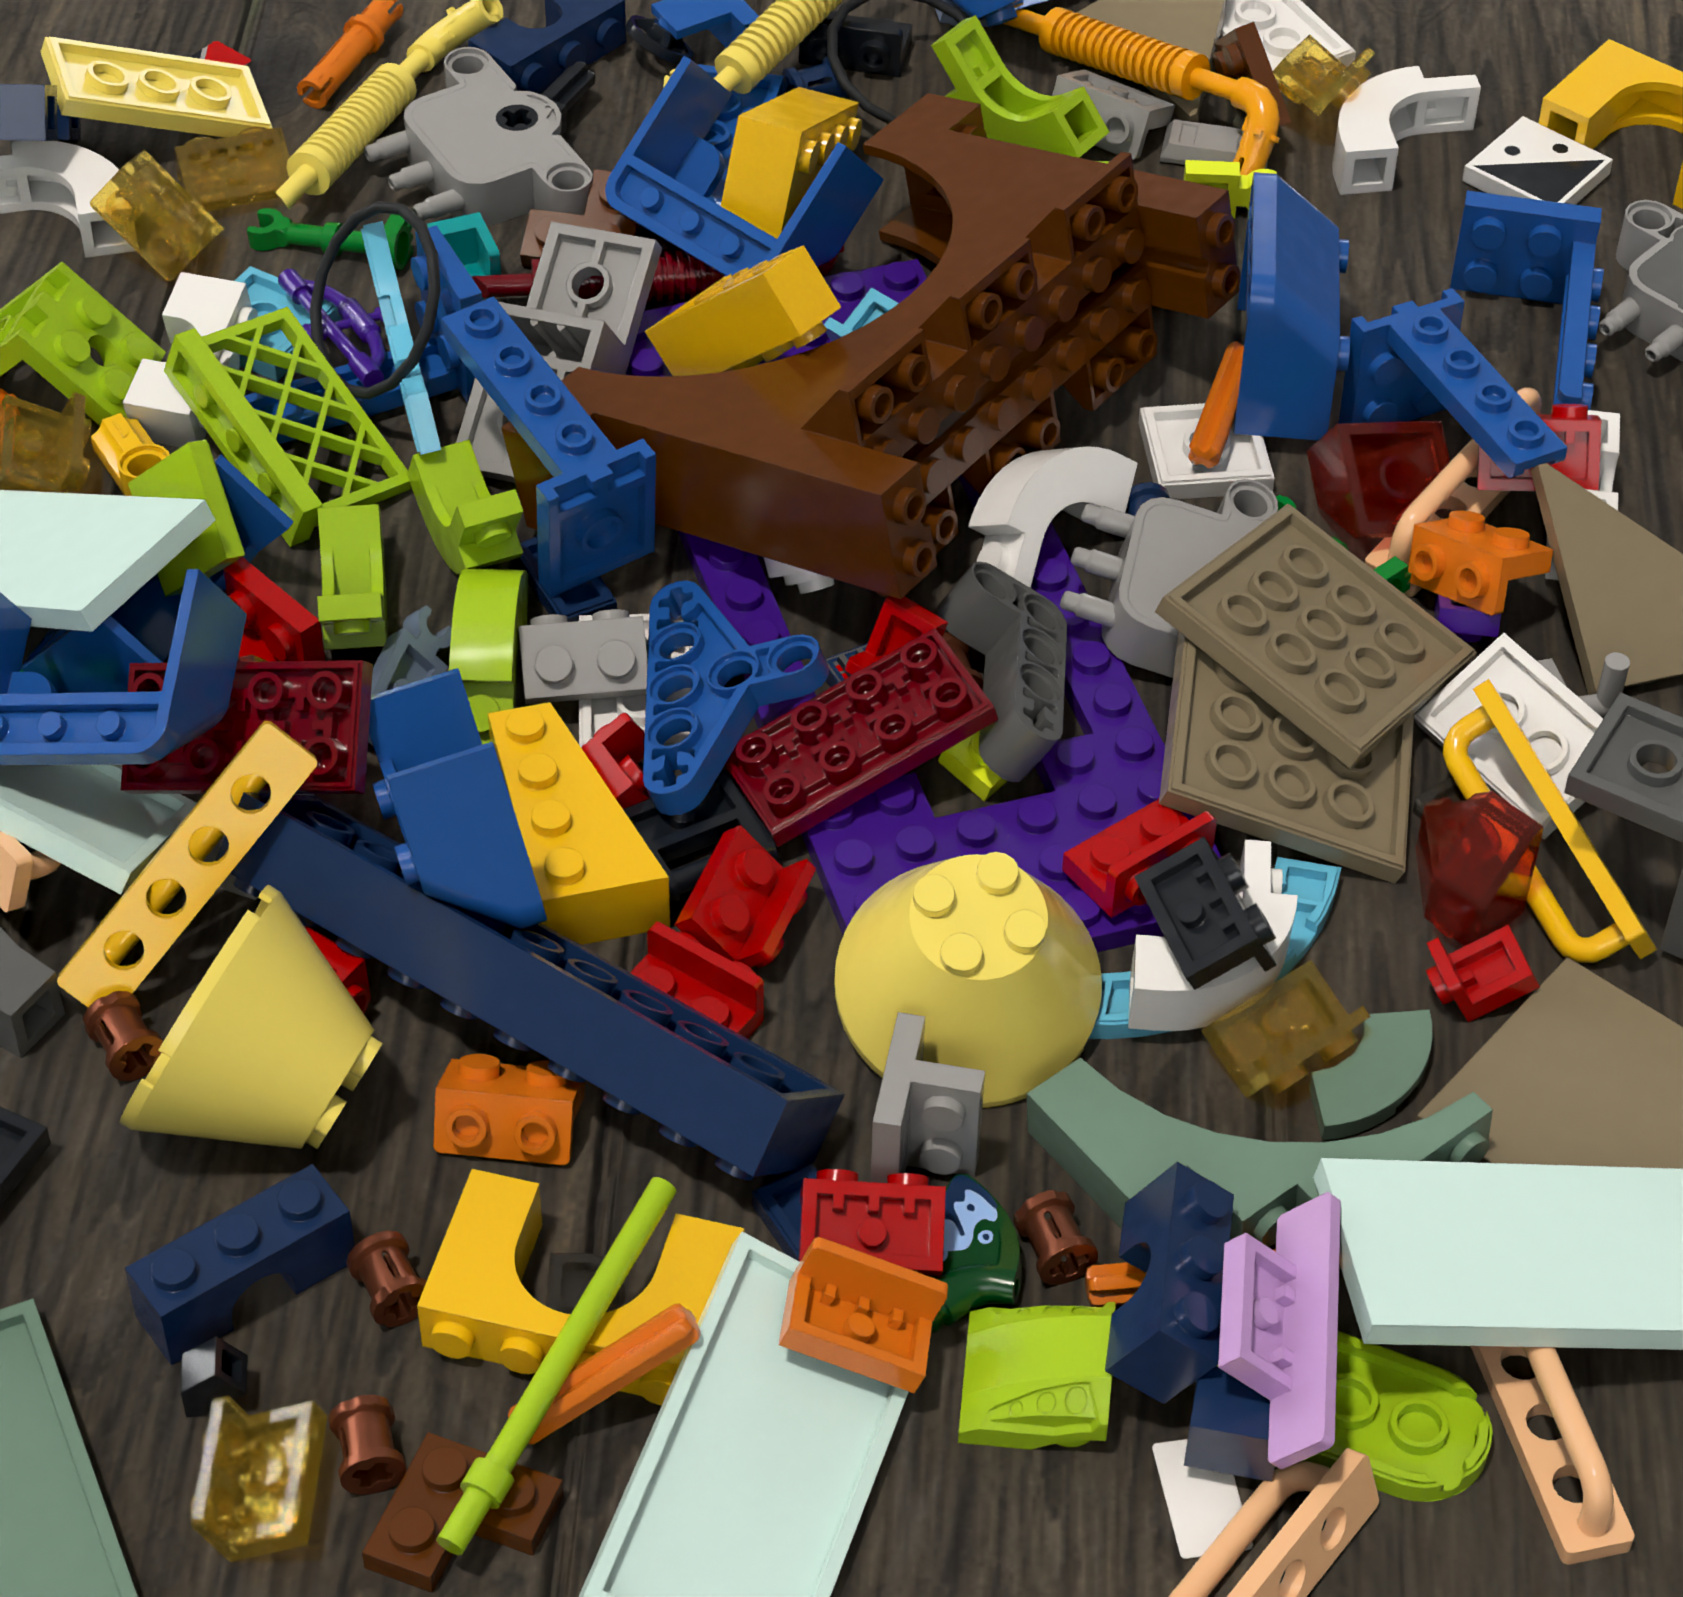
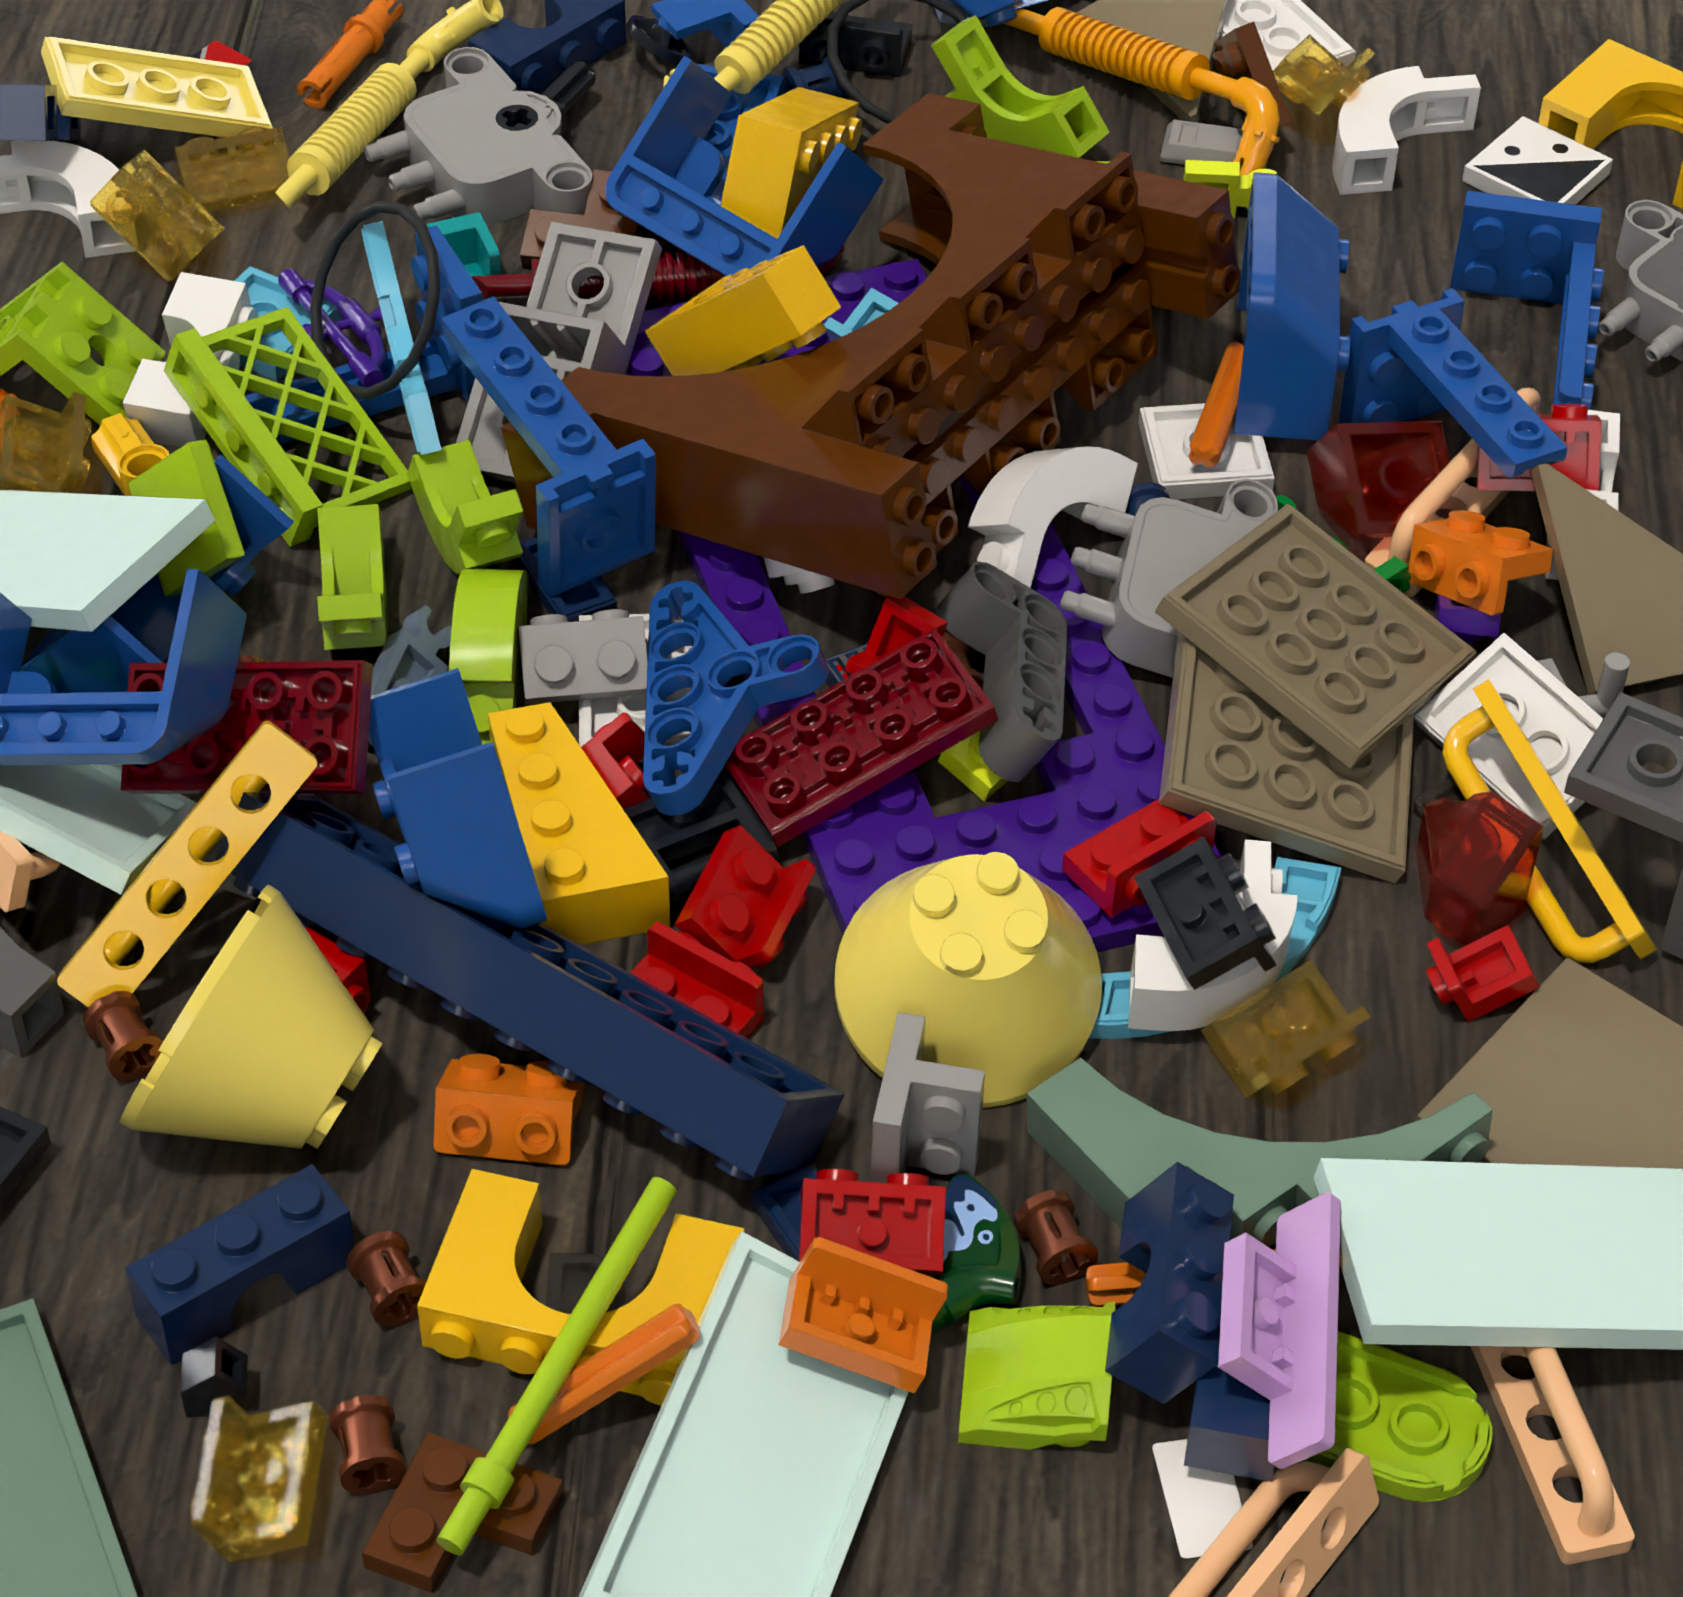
(275, 622): red bracket -> none
(281, 231): green piece -> none
(1124, 110): light grey bracket -> none
(1374, 1078): sand green tile -> none

